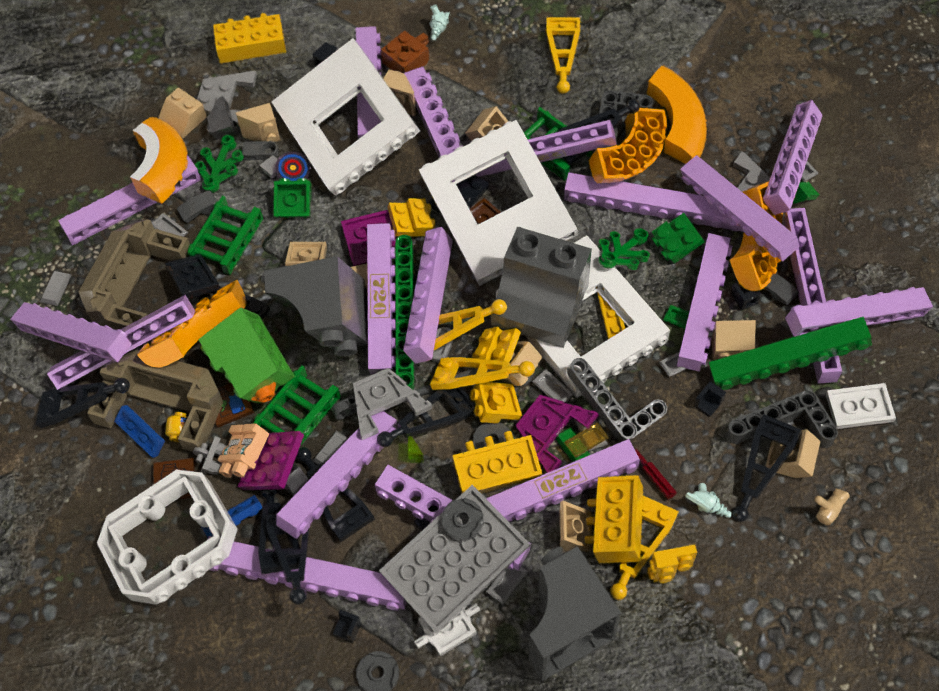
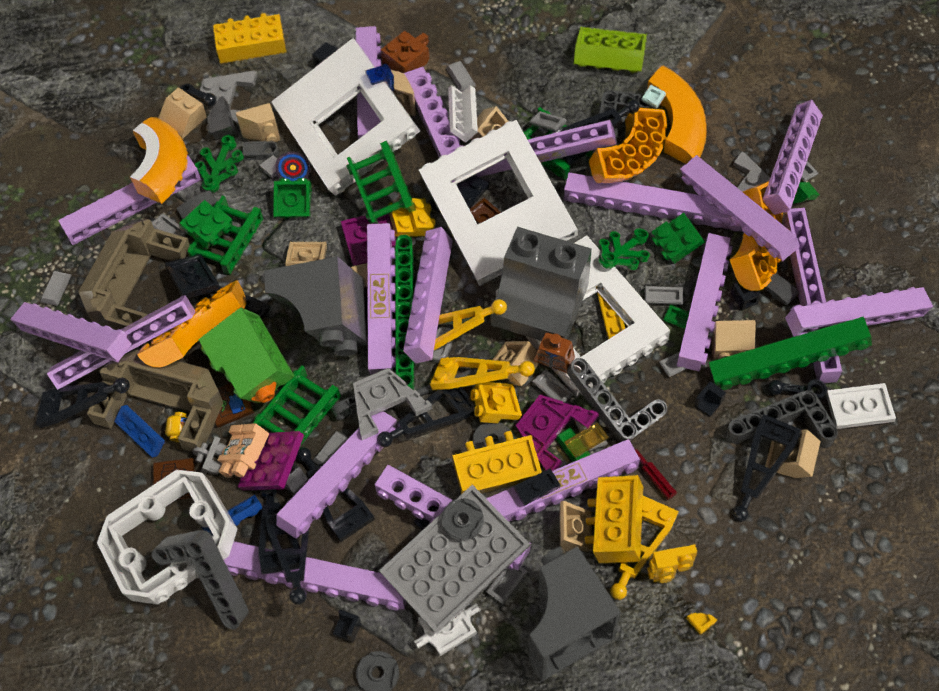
(206, 224): none -> green plate
(208, 99): none -> black piece
(211, 568): none -> dark grey beam
(381, 74): none -> clear blue bracket
(398, 186): none -> green fence
(414, 453): clear neon green slope -> none
(438, 22): light aqua piece -> none
(460, 75): none -> light grey tile
(463, 112): none -> white fence
(497, 344): yellow plate -> none
(537, 486): none -> black plate
(548, 121): none -> light grey tile
(555, 352): none -> dark orange torso
(562, 26): yellow plate -> none
(610, 49): none -> lime slope
(653, 96): none -> light aqua tile
(664, 295): none -> light grey tile
(701, 621): none -> yellow tile
(708, 501): light aqua piece -> none
(776, 387): none -> black piece
(831, 508): tan piece -> none

